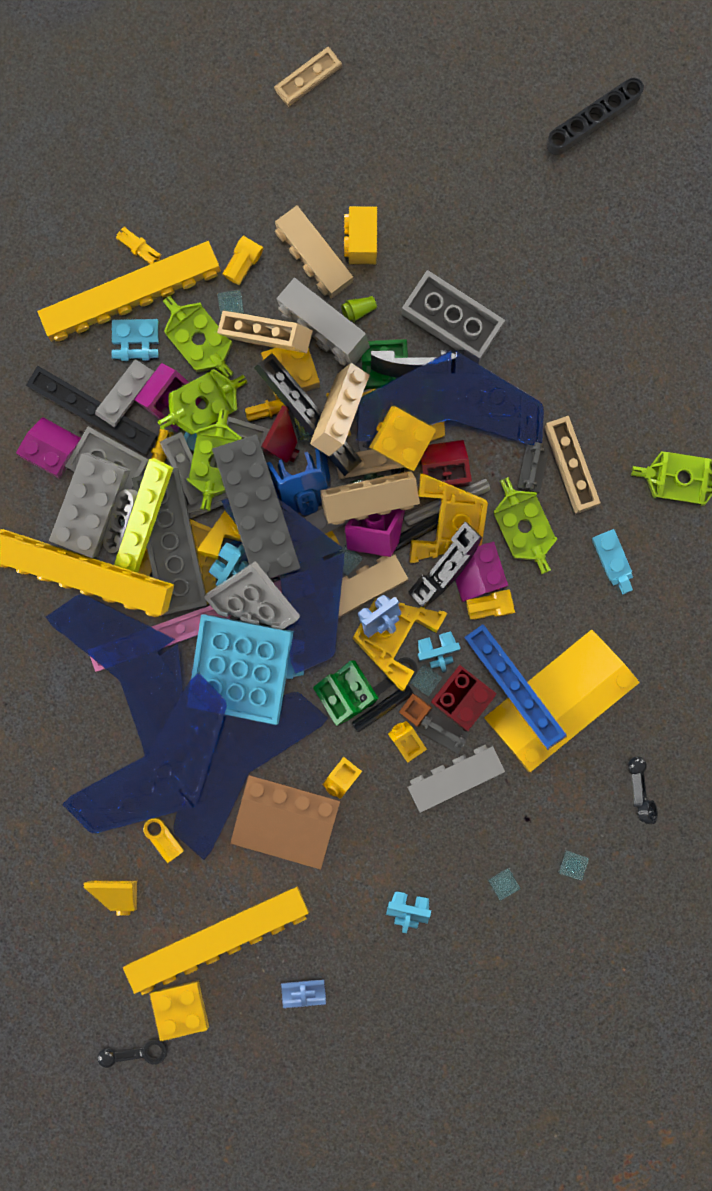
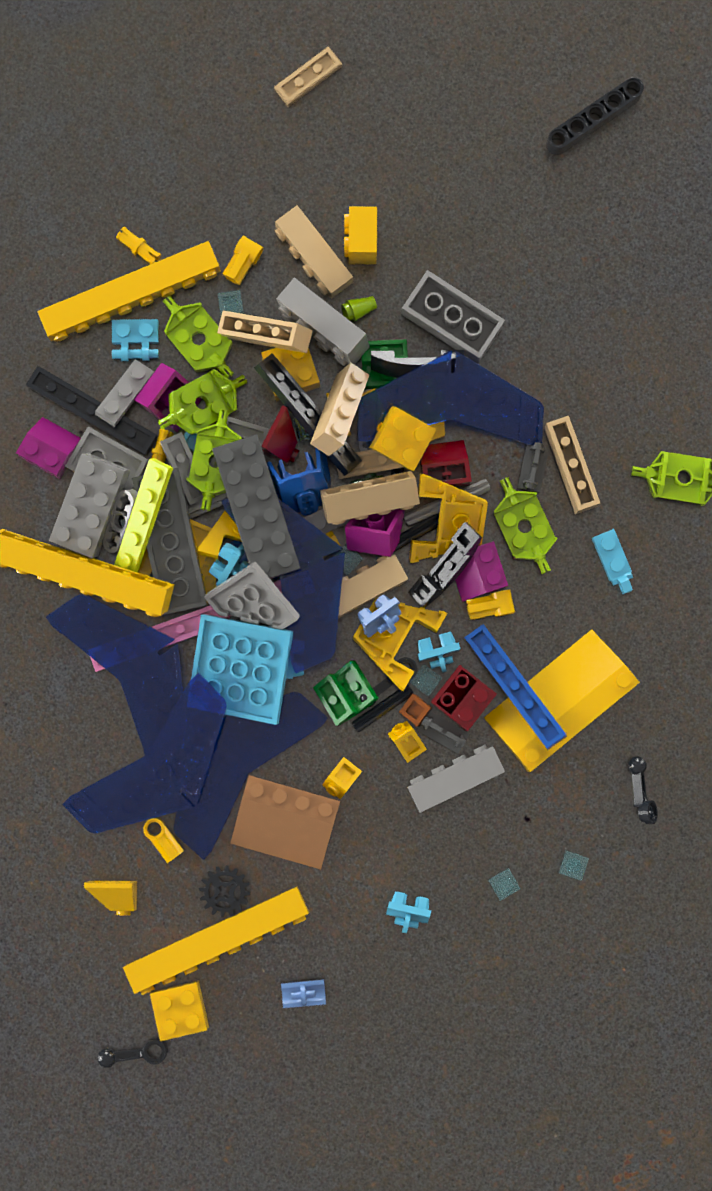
(217, 882): none -> black gear
(263, 410): yellow axle -> none

